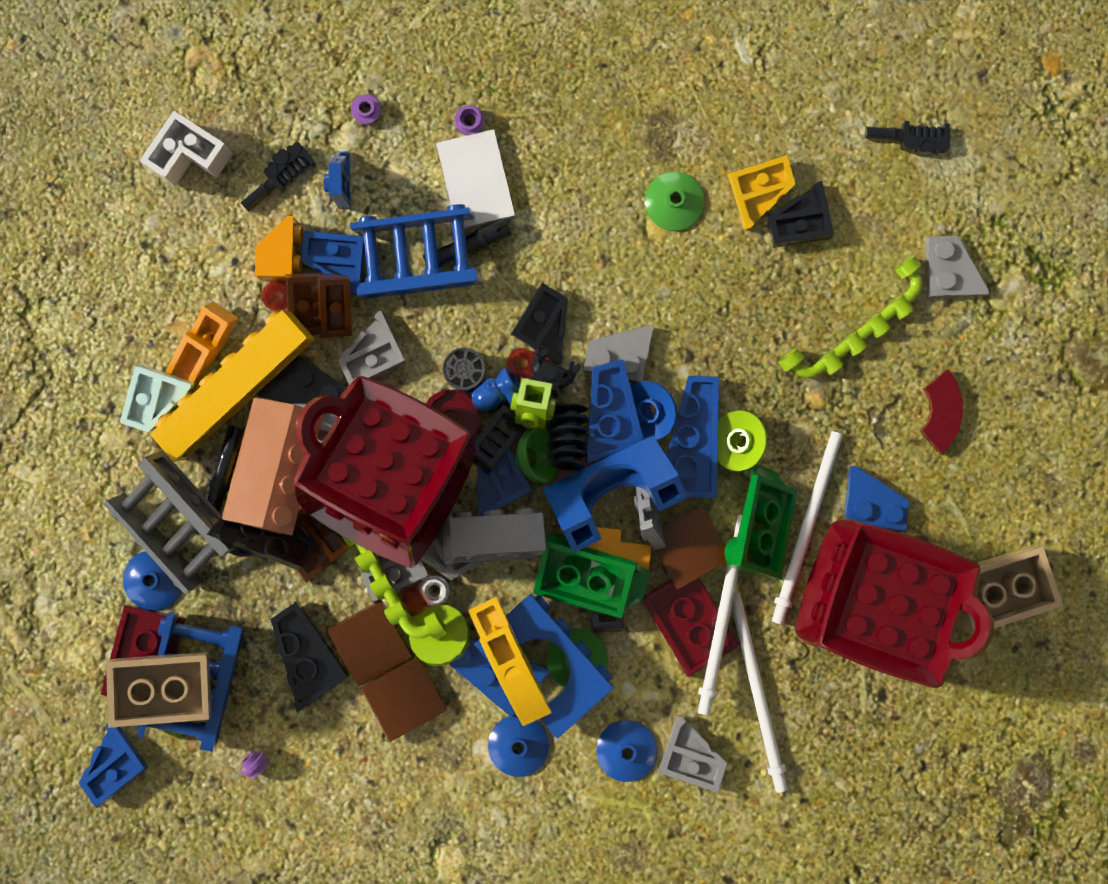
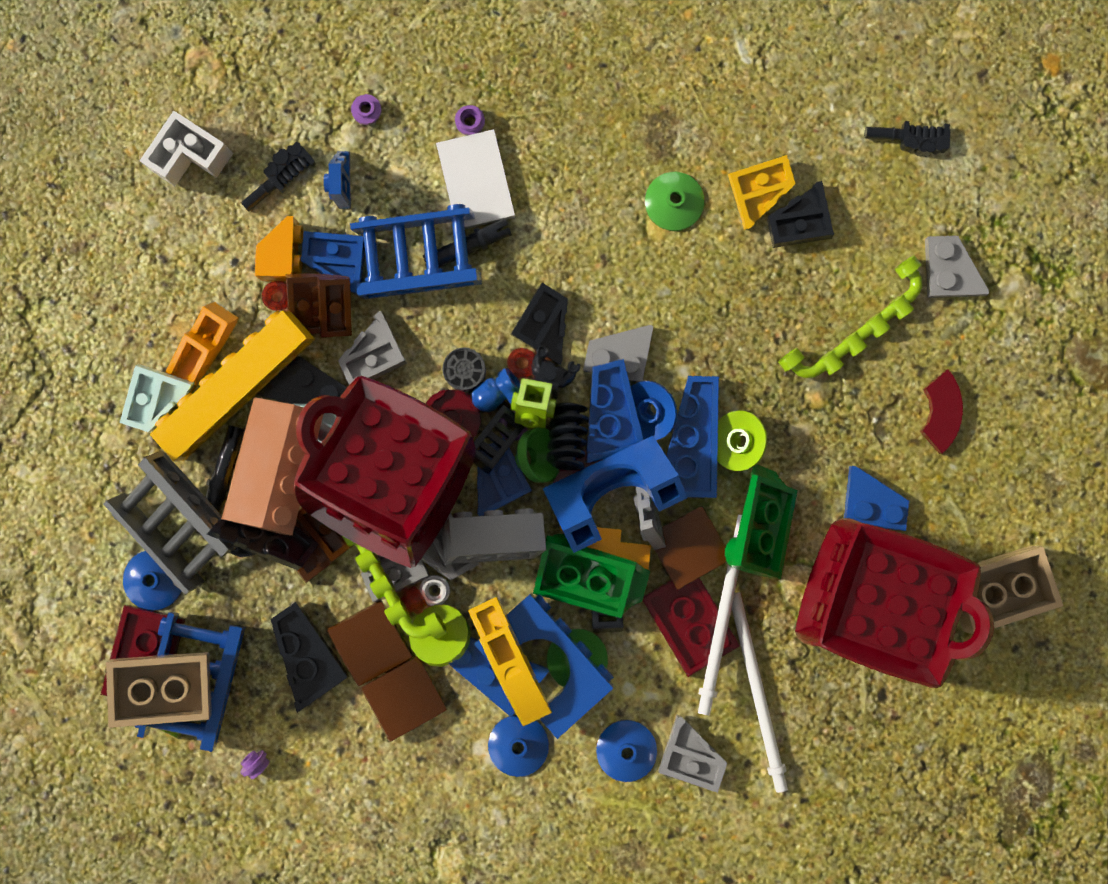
(111, 767): blue wing -> none
(784, 600): white bar -> none

